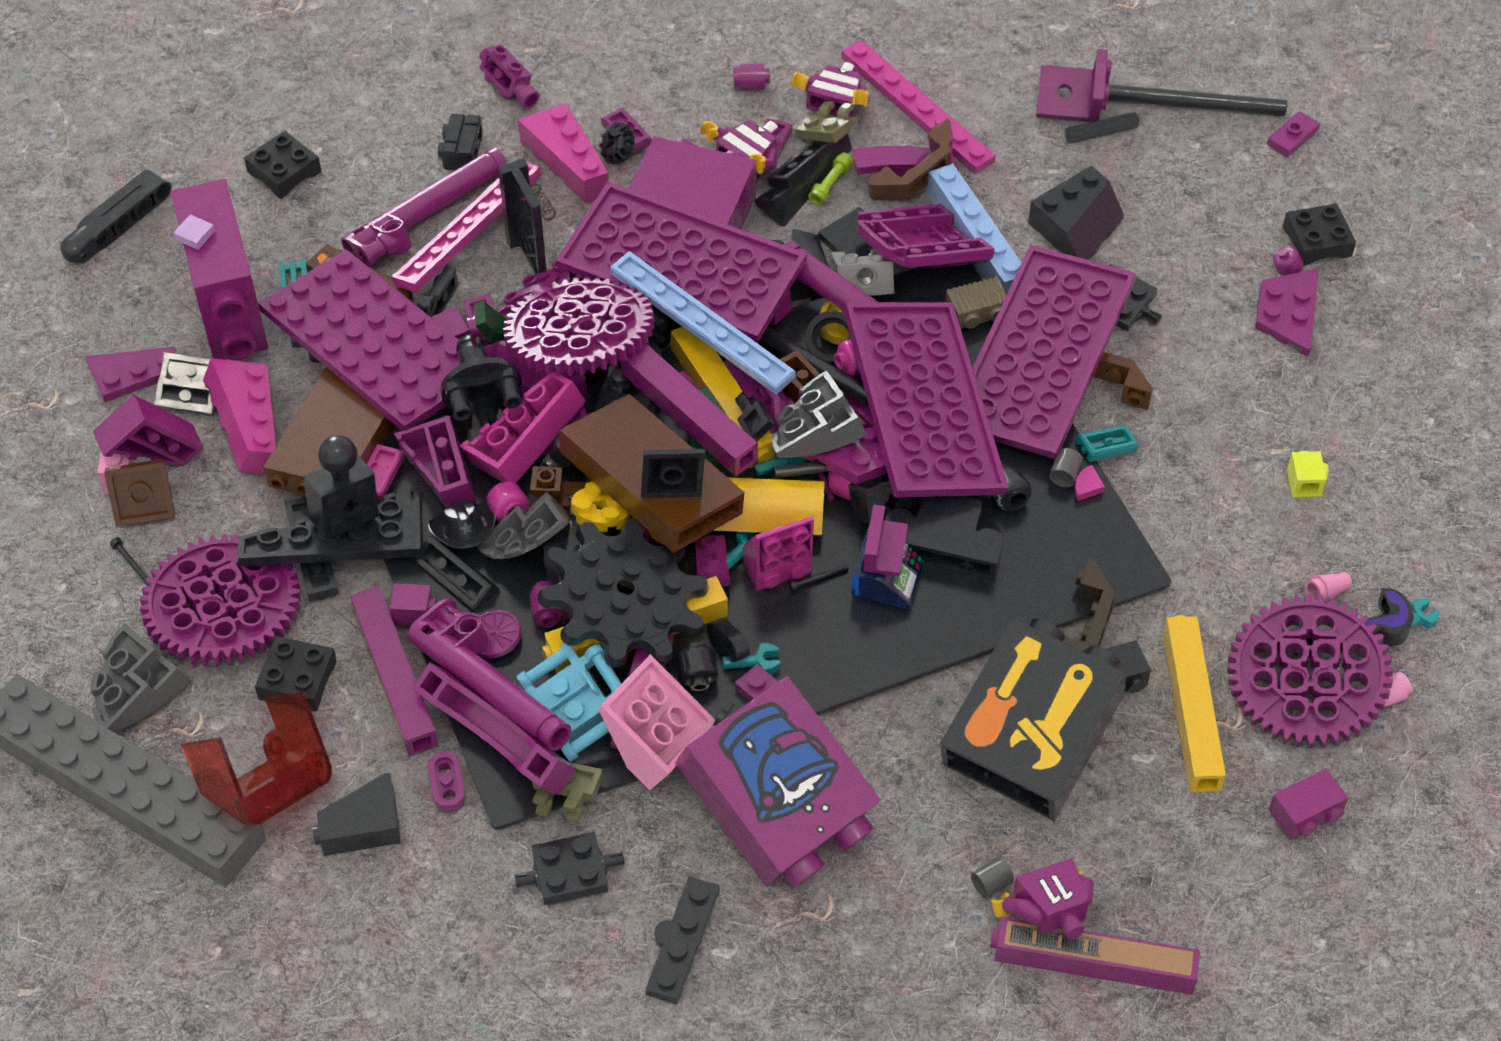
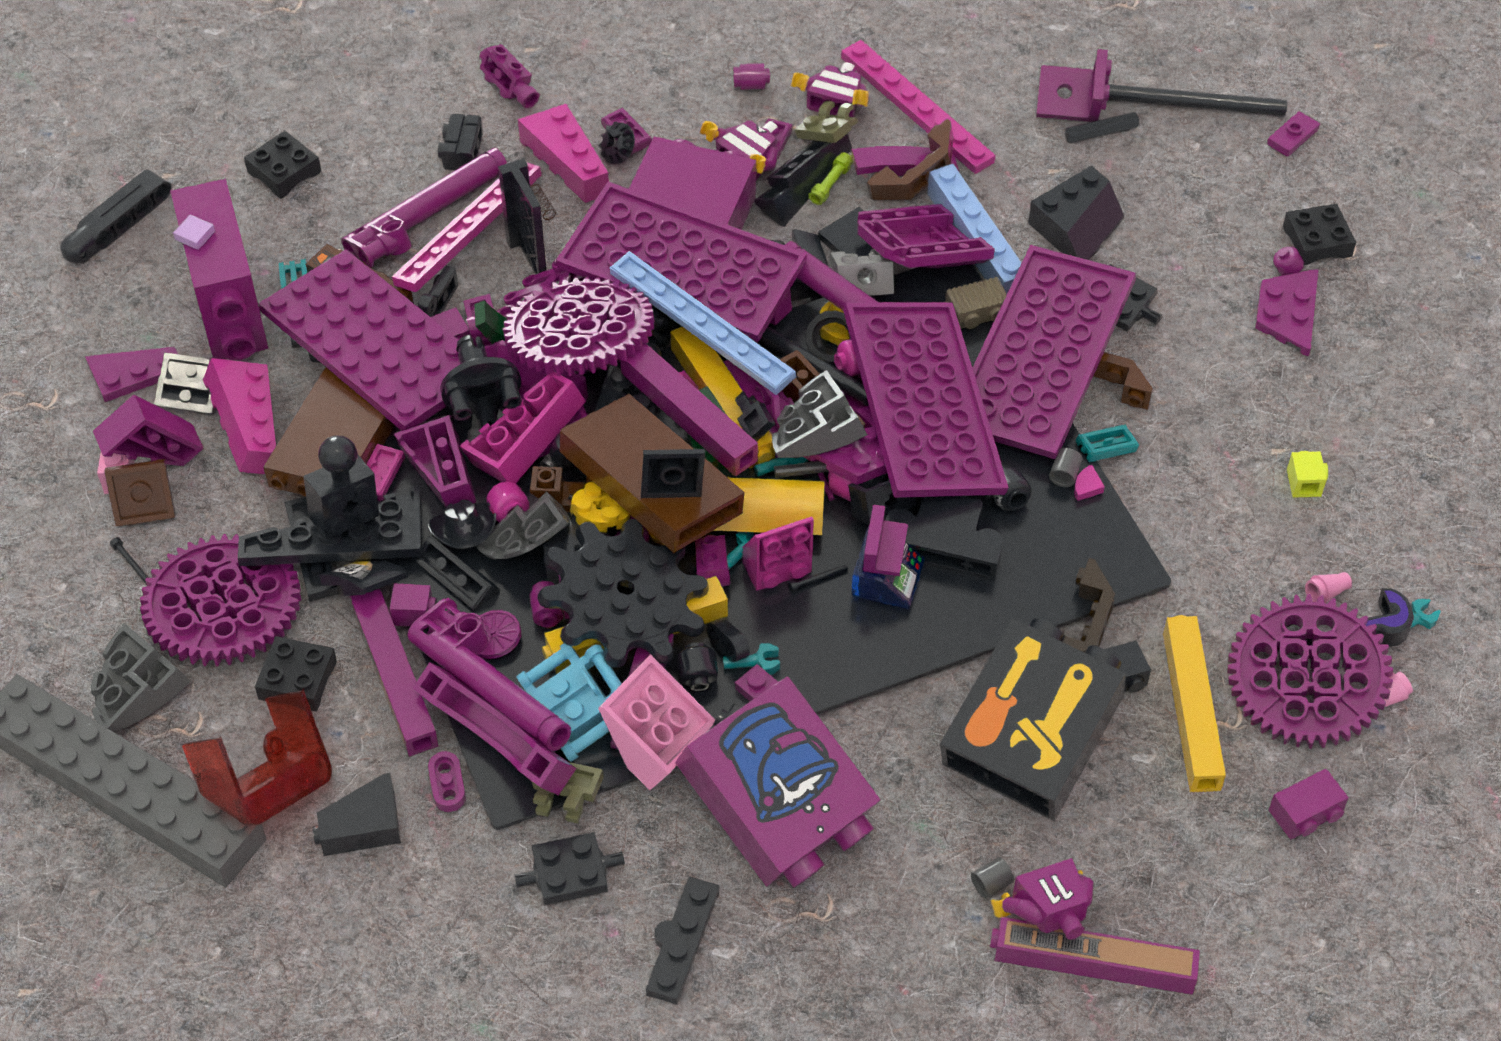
(363, 576): none -> black slope

